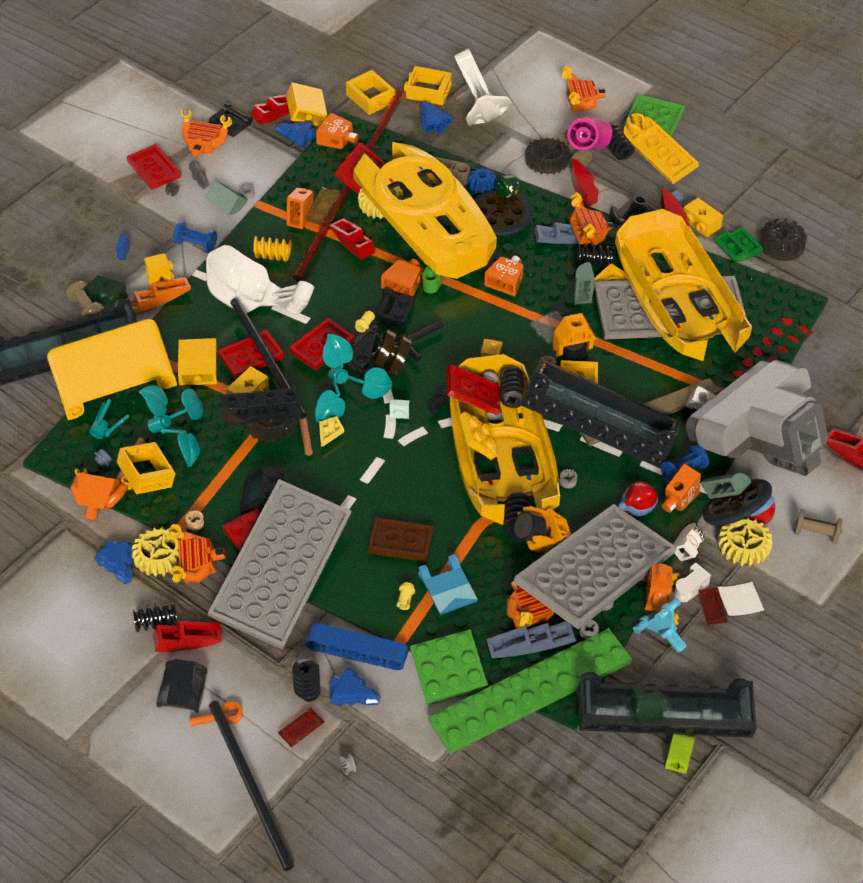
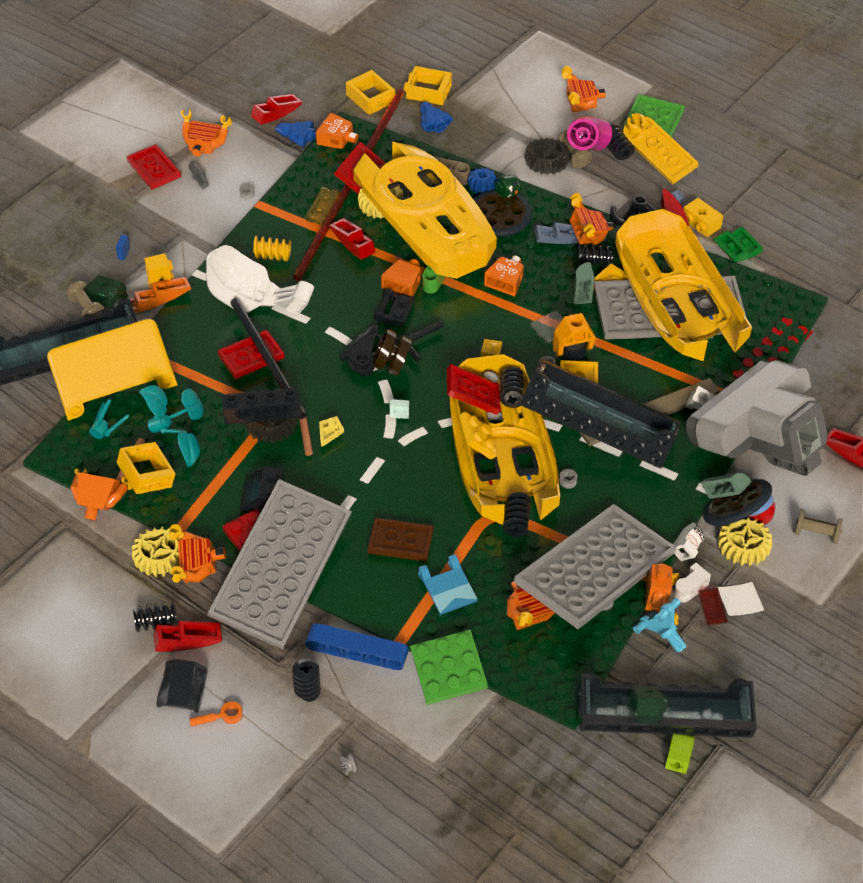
(102, 458): sand blue plate -> none
(117, 559): blue rock -> none
(172, 188): clear smoke hinge -> none
(197, 361): yellow brick -> none
(198, 524): tan bush -> none
(207, 240): blue hose -> none
(225, 198): sand green brick -> none
(236, 126): black plate -> none
(249, 381): yellow brick -> none
(251, 786): black piece -> none
(298, 201): orange torso -> none
(301, 727): clear red tile -> none
(306, 104): yellow brick -> none
(311, 345): red plate -> none
(334, 354): teal plant -> none
(351, 690): blue rock -> none
(363, 324): light yellow pin -> none
(406, 592): light yellow pin -> none
(440, 400): black axle -> none
(486, 105): white piece -> none
(527, 641): sand blue slope -> none
(527, 691): bright green plate -> none
(540, 528): piece -> none
(584, 183): red slope -> none
(590, 624): light grey bush -> none
(638, 499): red piece -> none
(682, 489): orange torso -> none
(696, 457): blue hose -> none
(782, 246): clear smoke gear -> none

